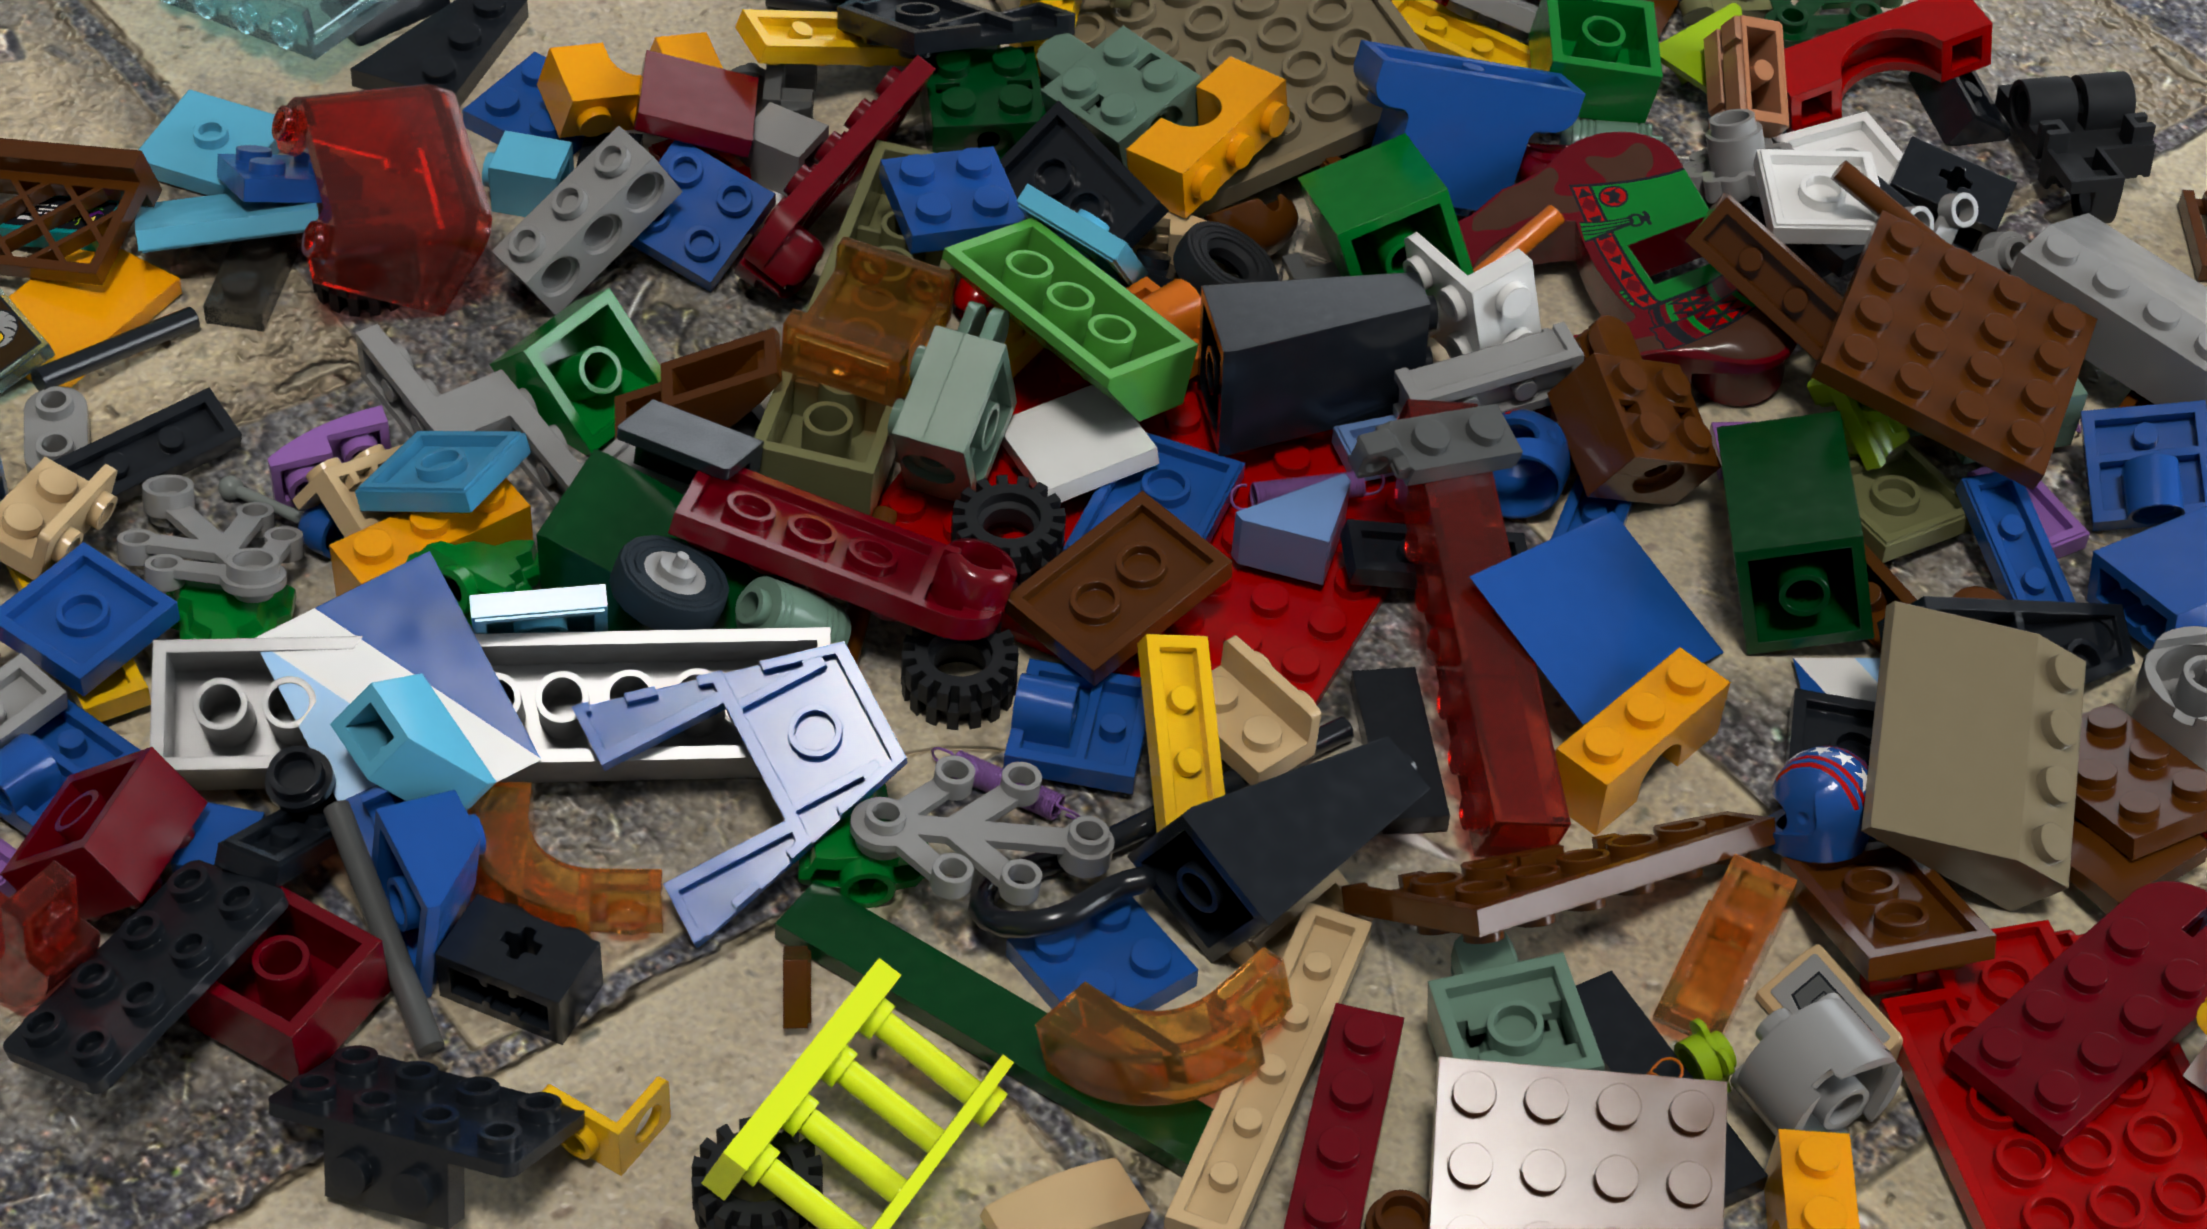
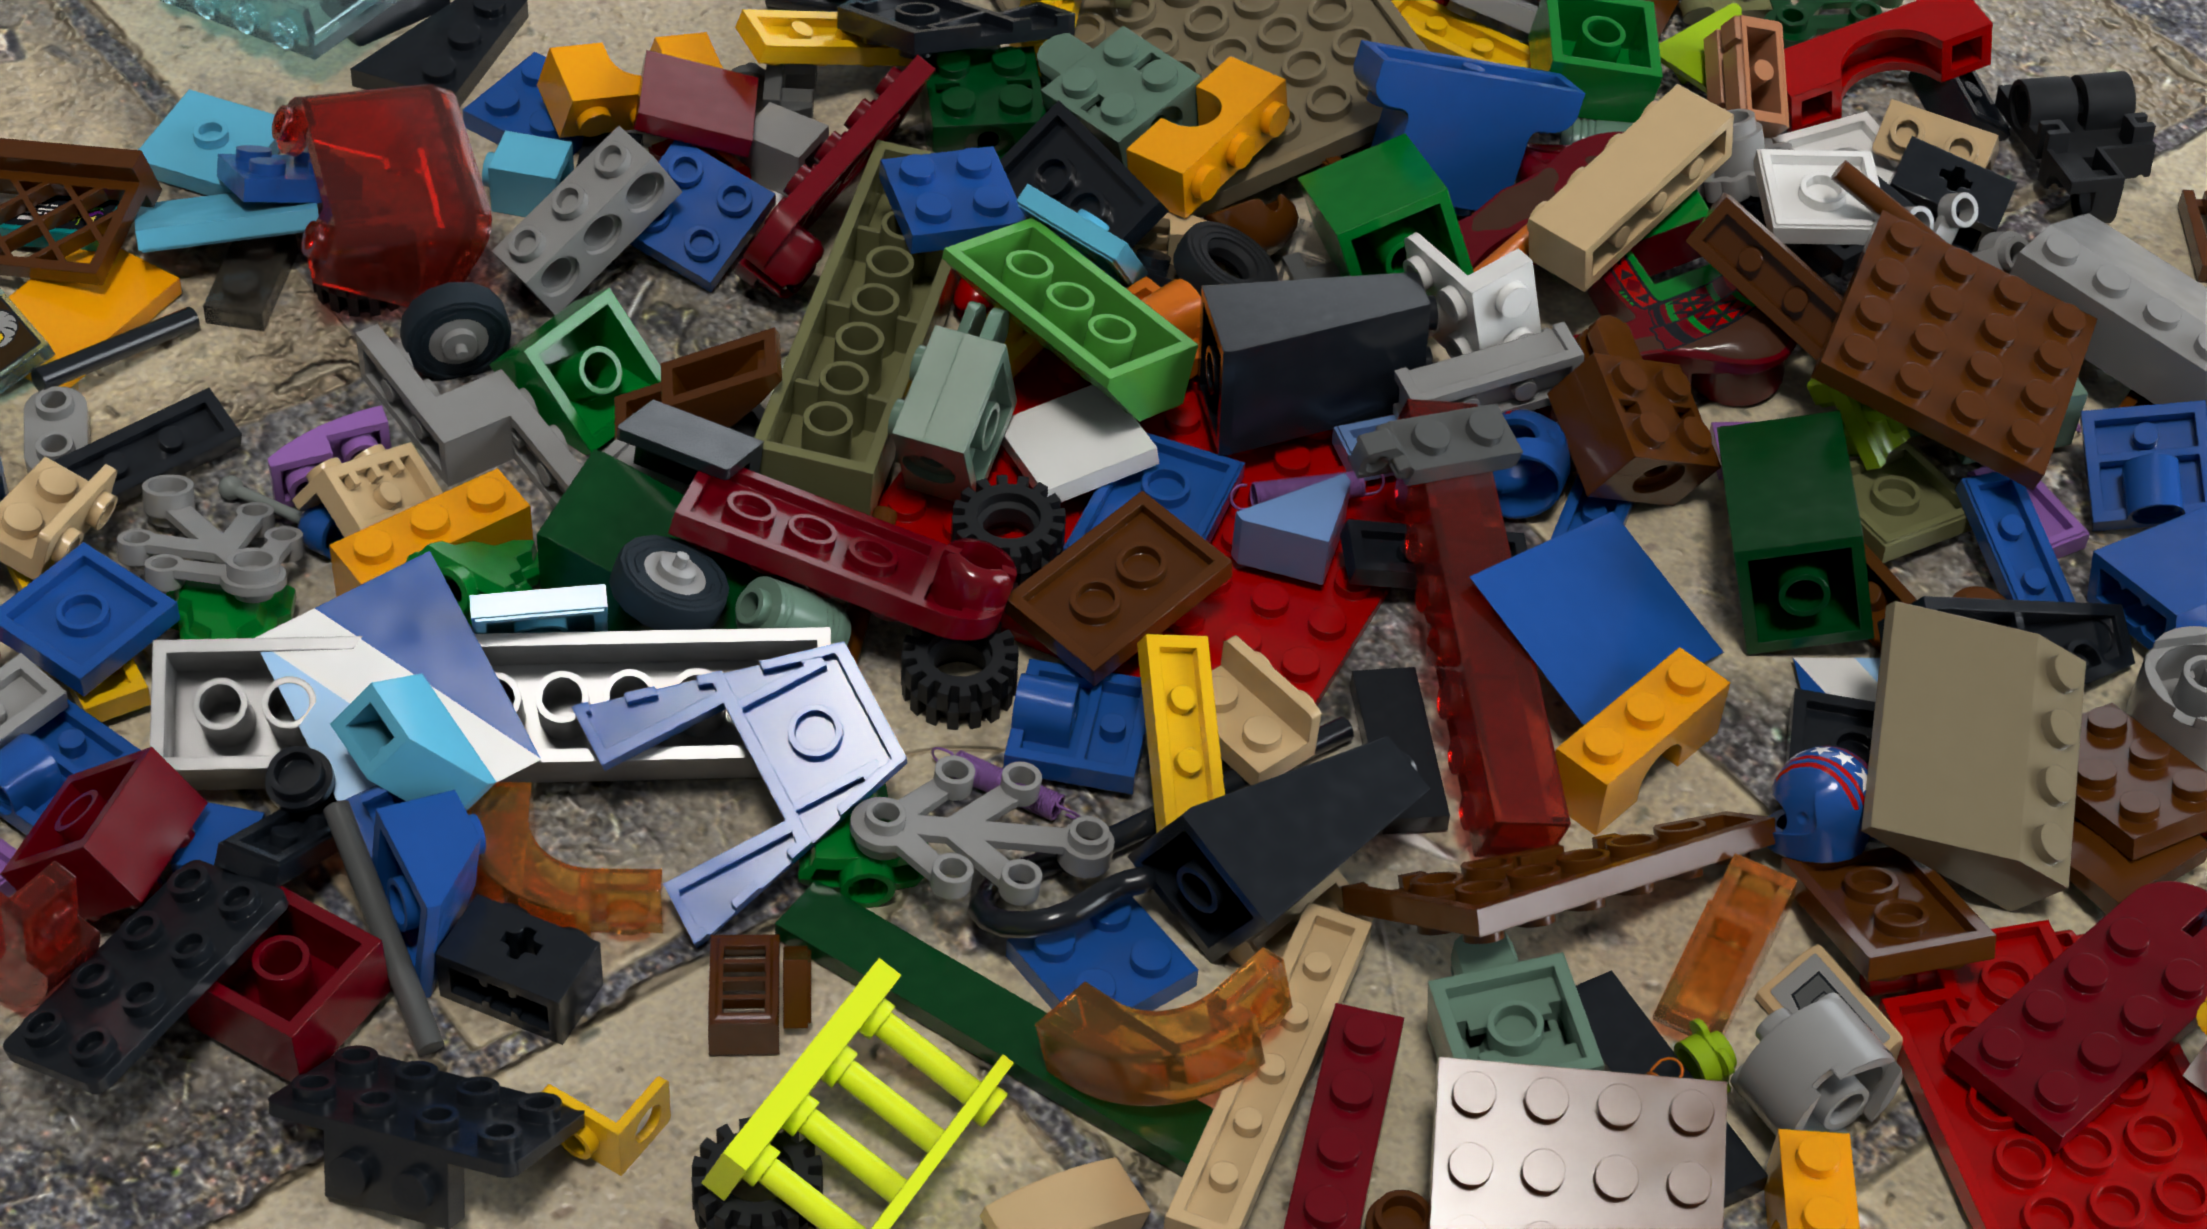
(443, 471): dark azure tile -> none
(455, 330): none -> black wheel
(746, 1031): none -> reddish brown slope
(868, 322): clear orange panel -> none
(1630, 187): none -> tan brick
(1960, 139): none -> tan bracket

